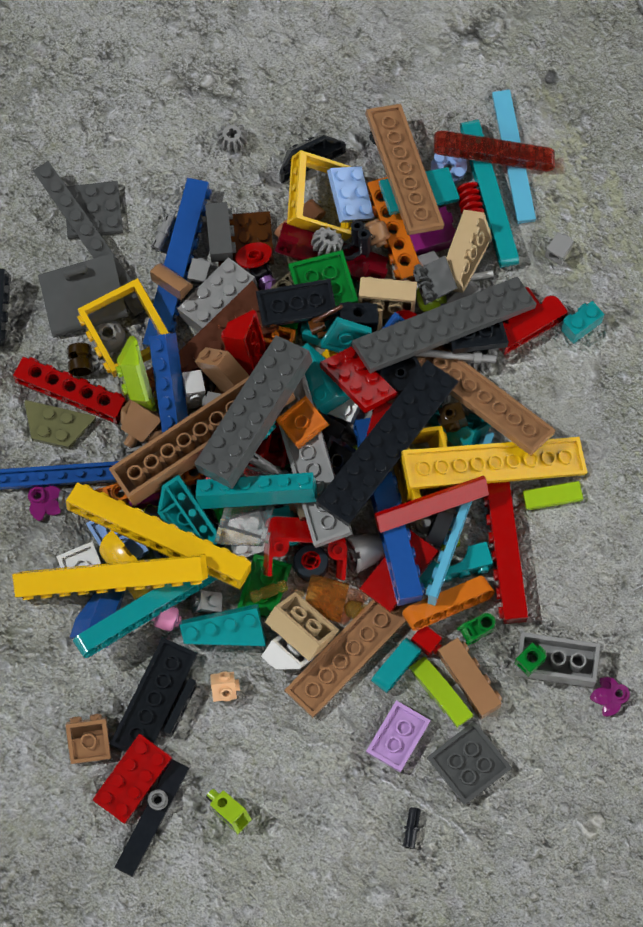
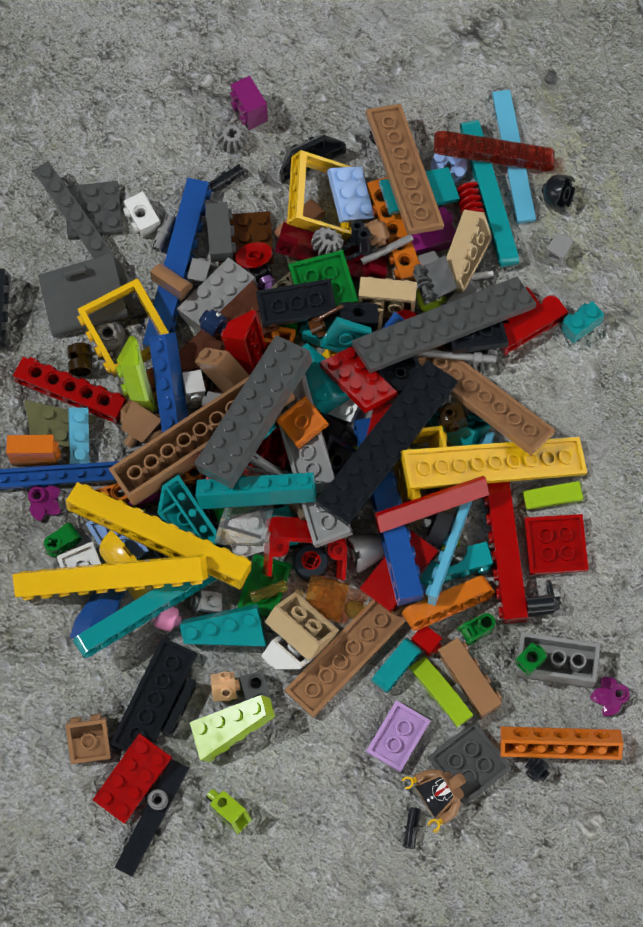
(33, 450): none -> orange brick
(63, 539): none -> green piece
(78, 435): none -> medium azure plate
(140, 205): none -> white brick
(213, 322): none -> dark blue head
(224, 728): none -> wedge
(226, 178): none -> black pin
(248, 103): none -> magenta brick
(250, 692): none -> dark grey brick
(387, 249): none -> light grey bar
(440, 794): none -> torso
(537, 769): none -> black gear
(543, 604): none -> black piece
(556, 544): none -> red plate
(558, 192): none -> black cylinder
(561, 743): none -> orange brick

